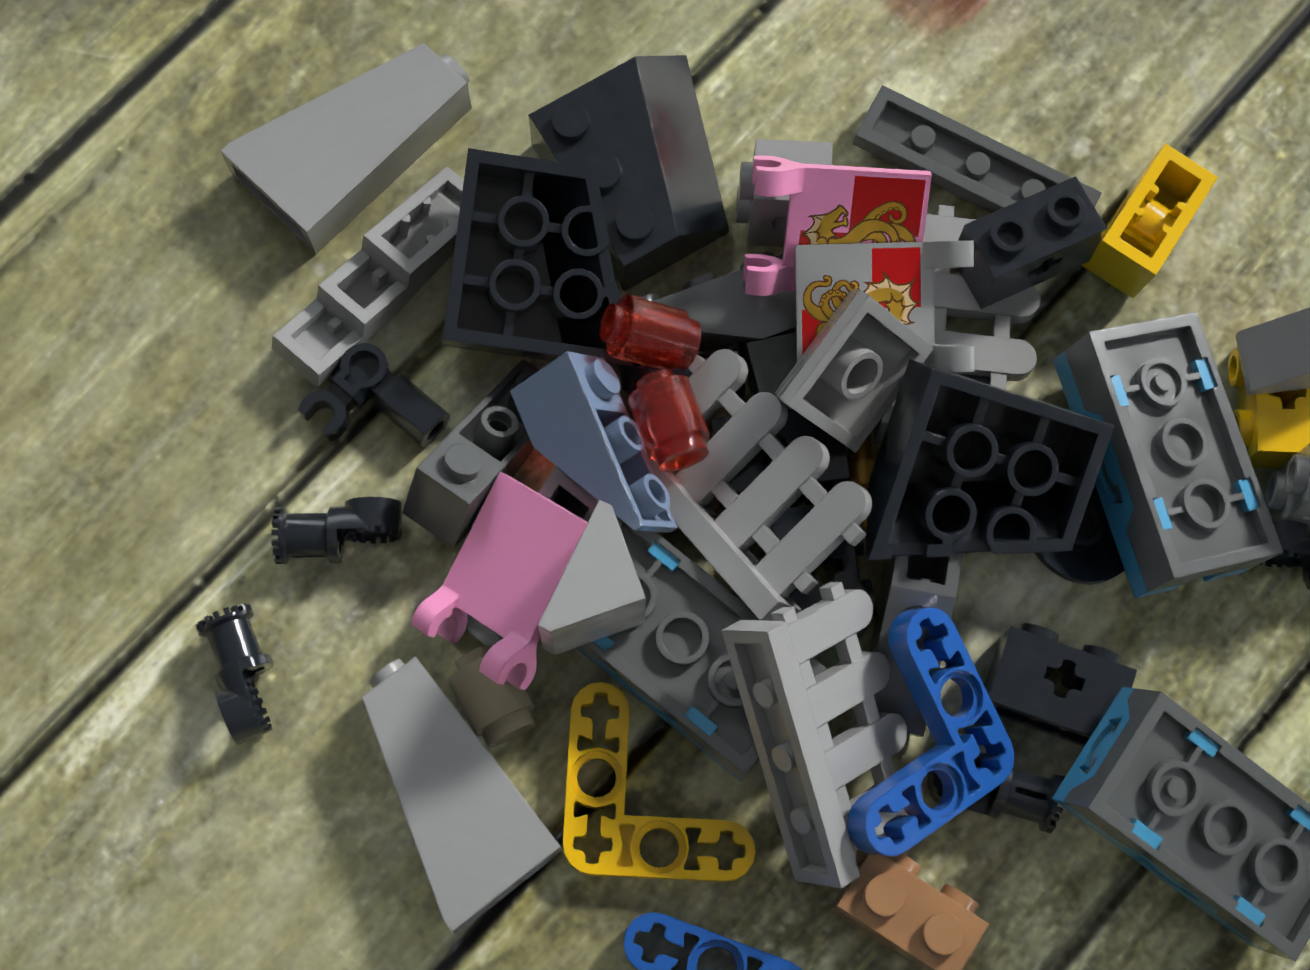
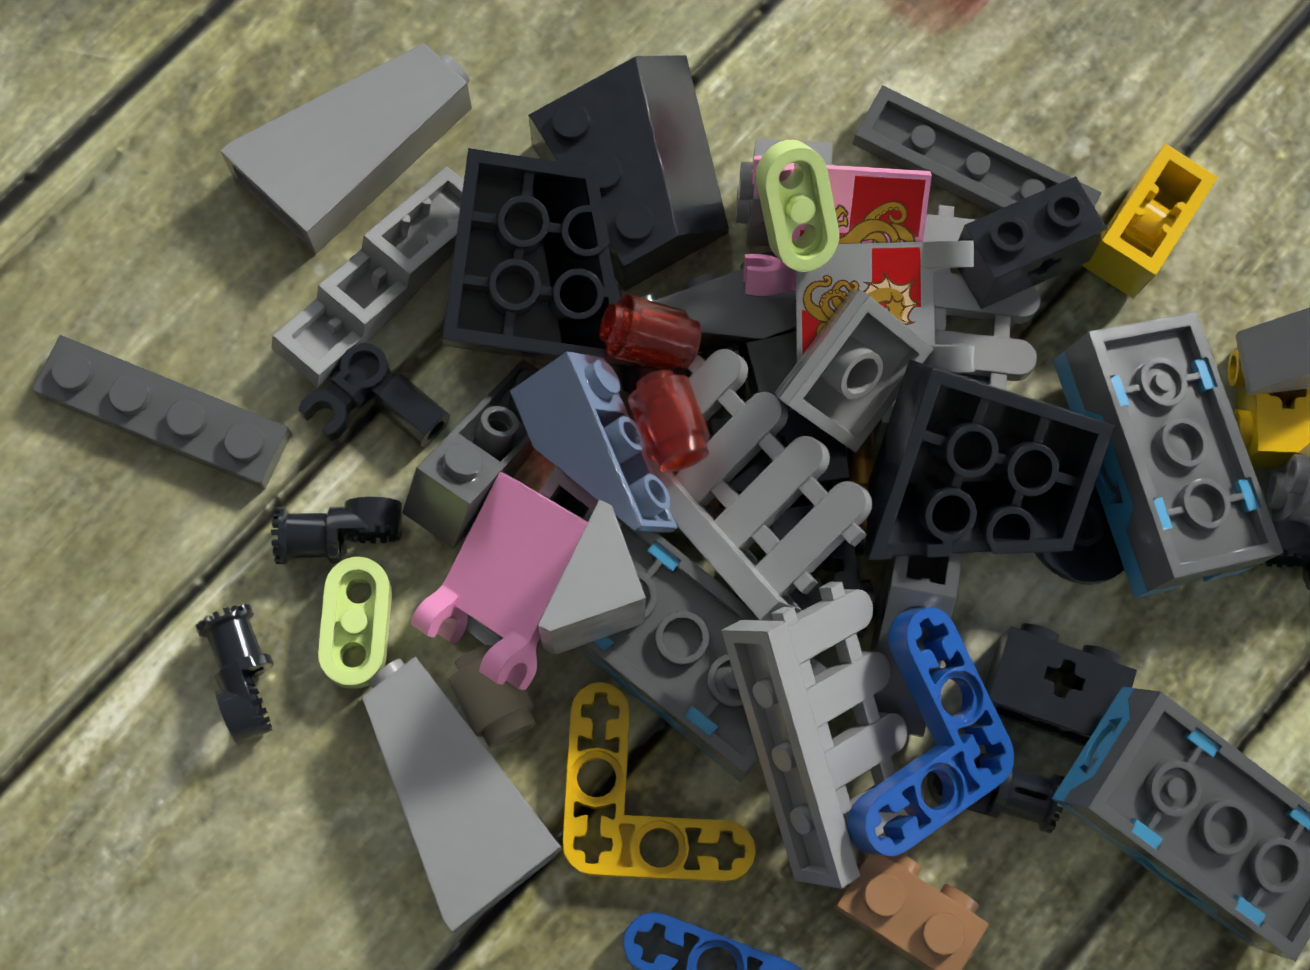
(162, 411): none -> dark grey plate
(353, 624): none -> yellowish green plate
(797, 201): none -> yellowish green plate

